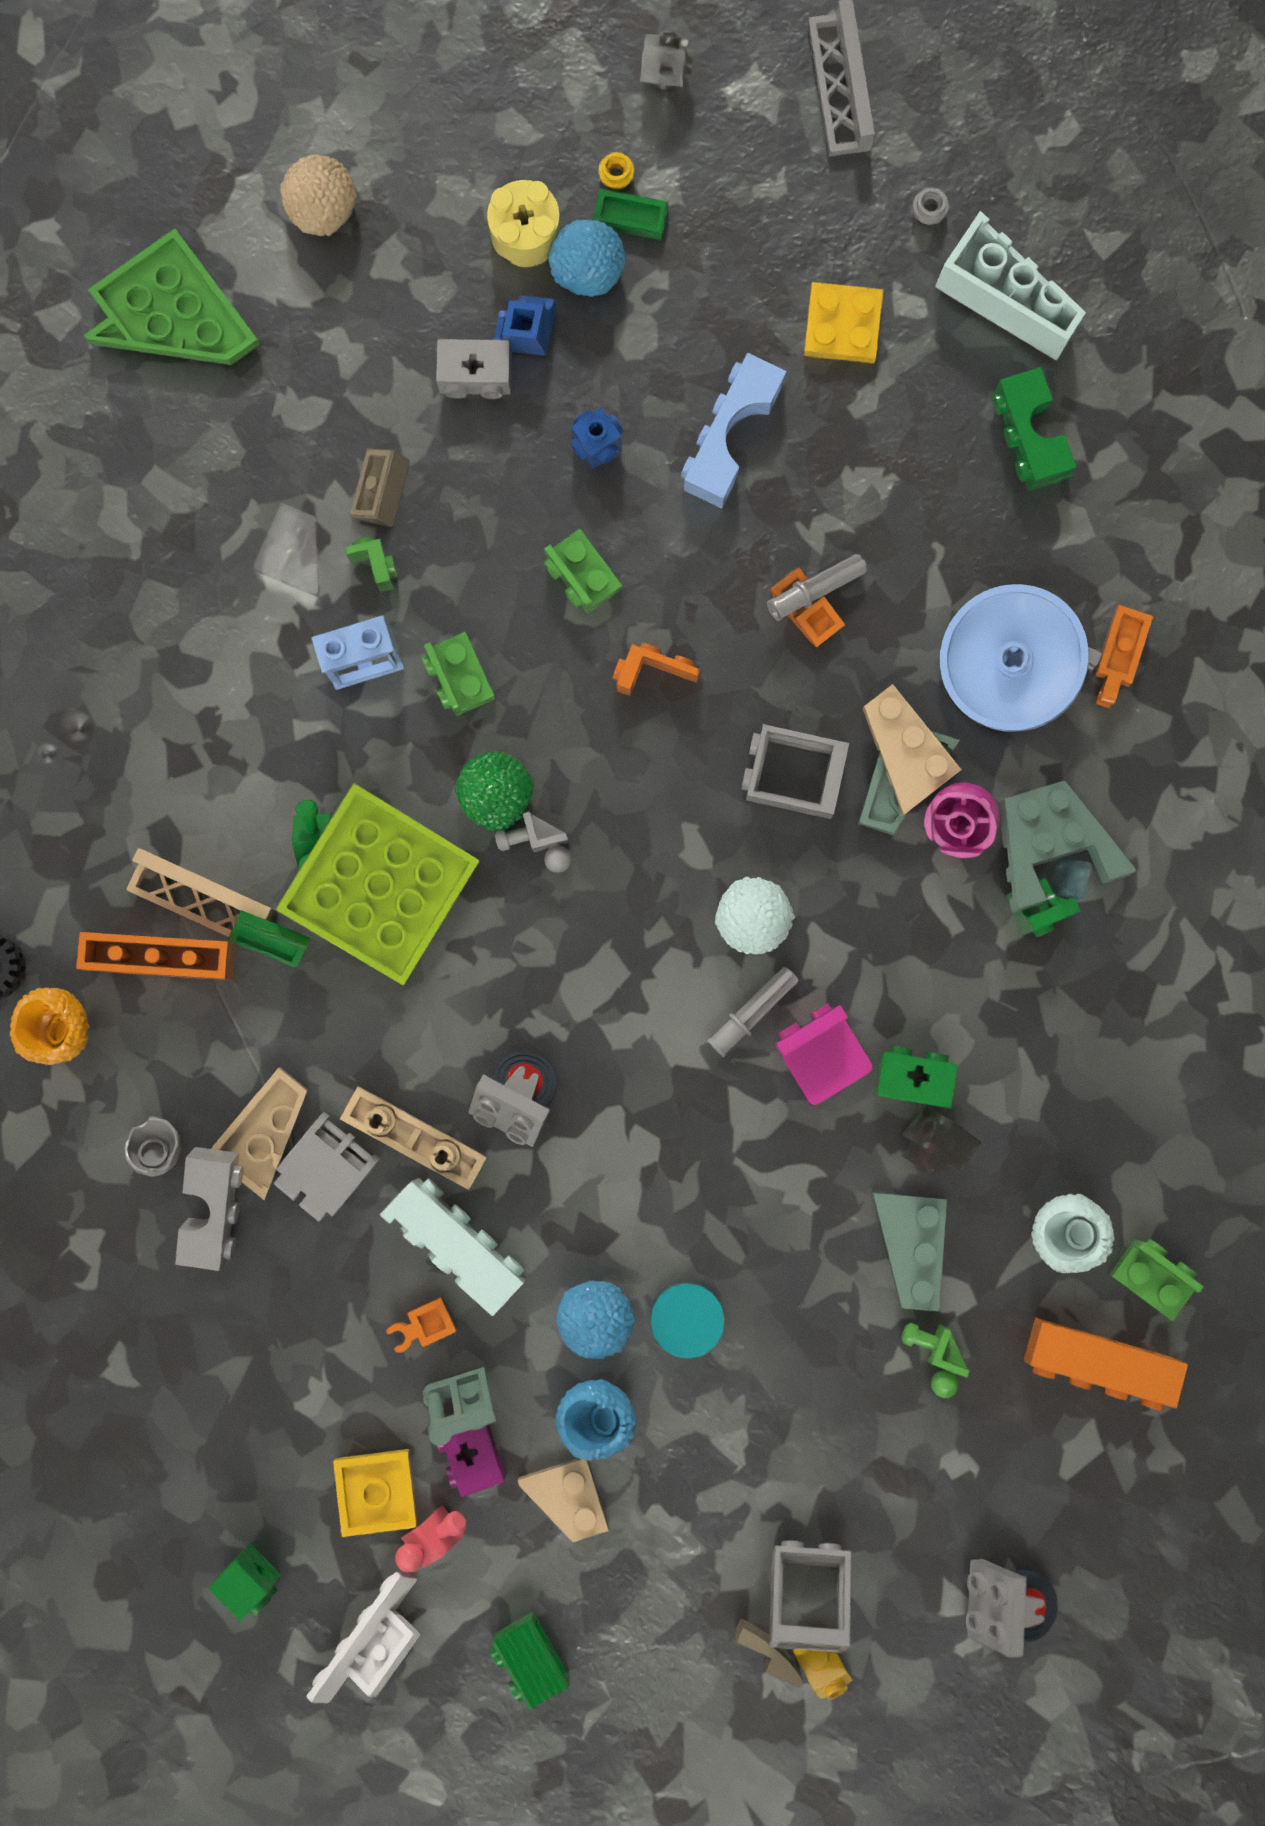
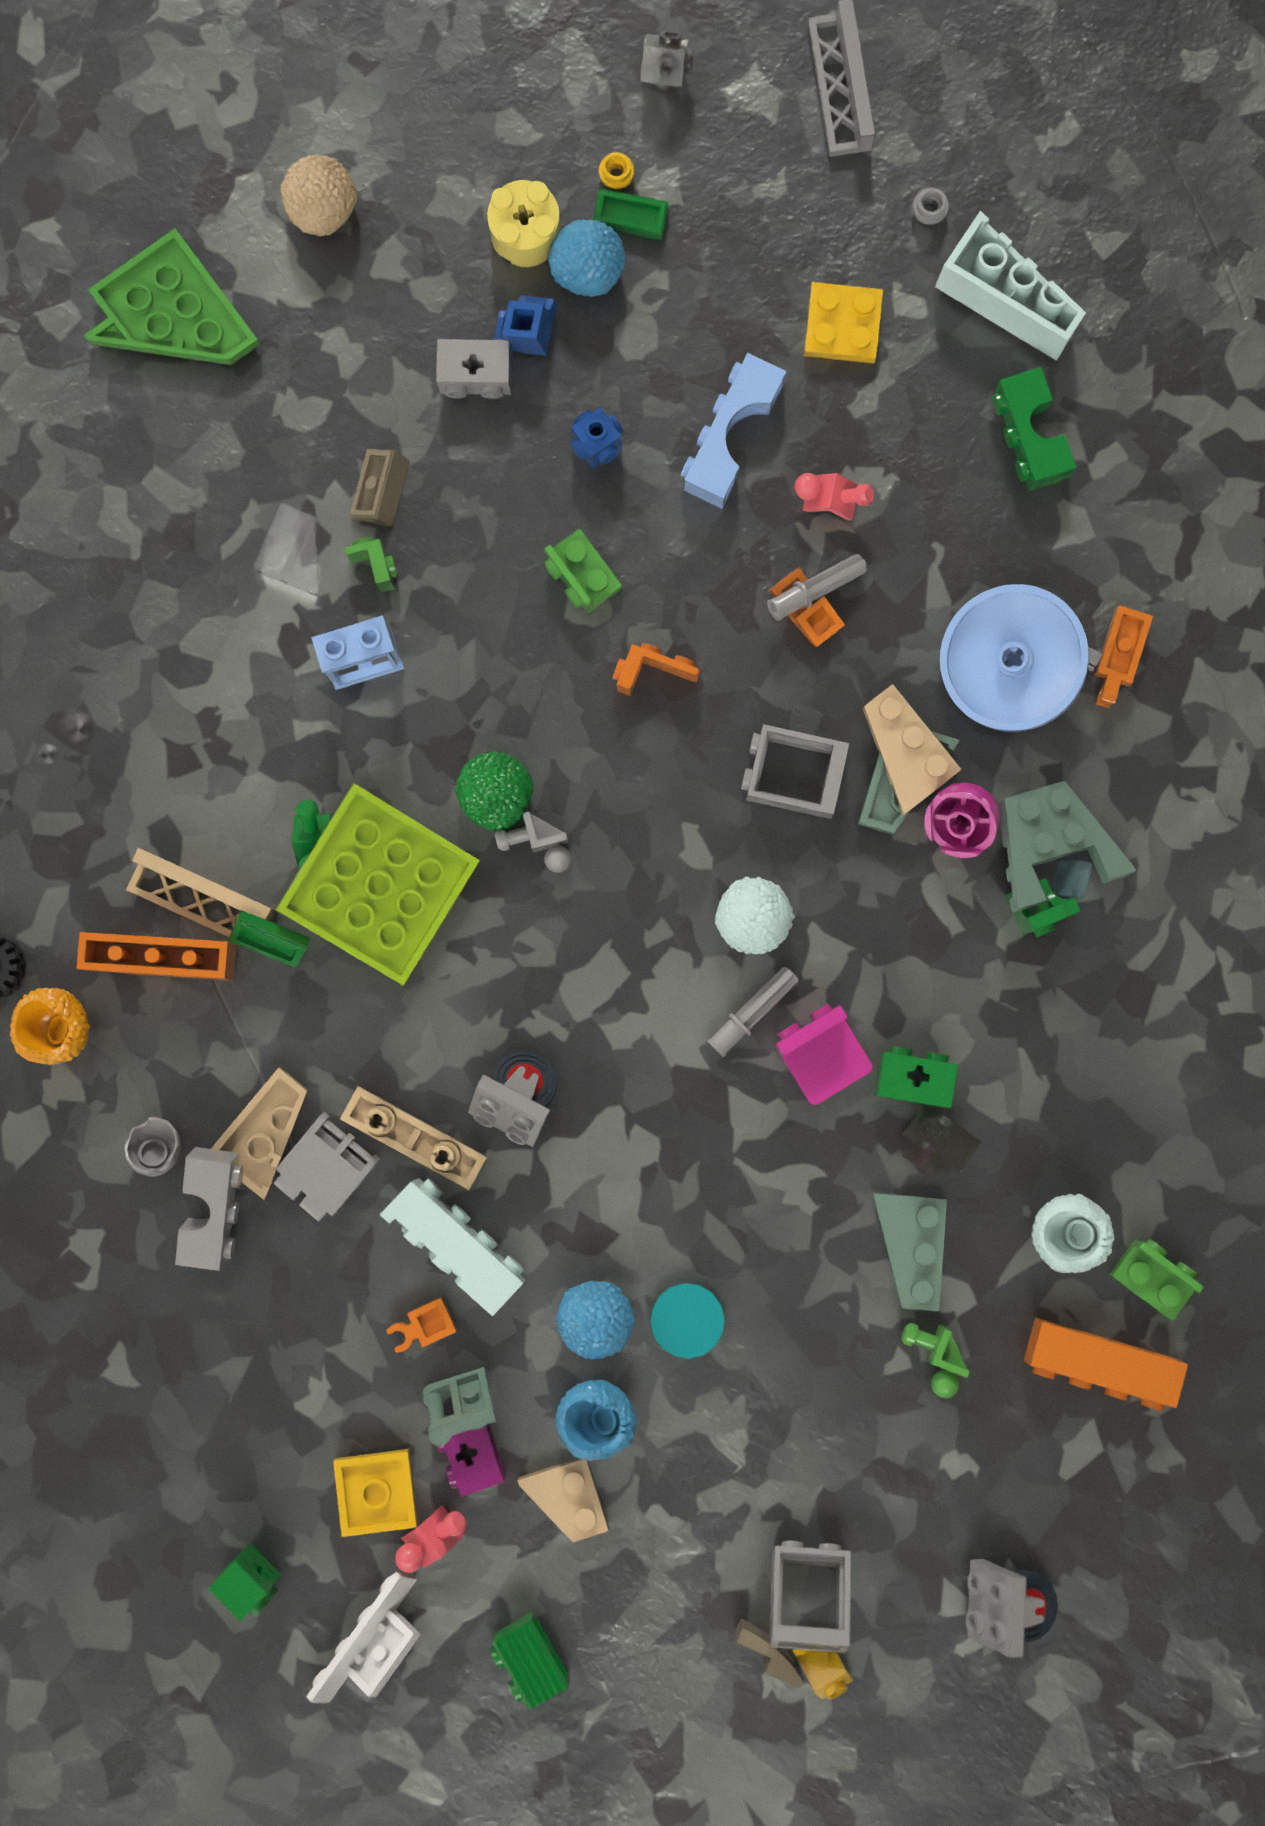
(459, 674): bright green bracket -> none
(832, 494): none -> coral piece

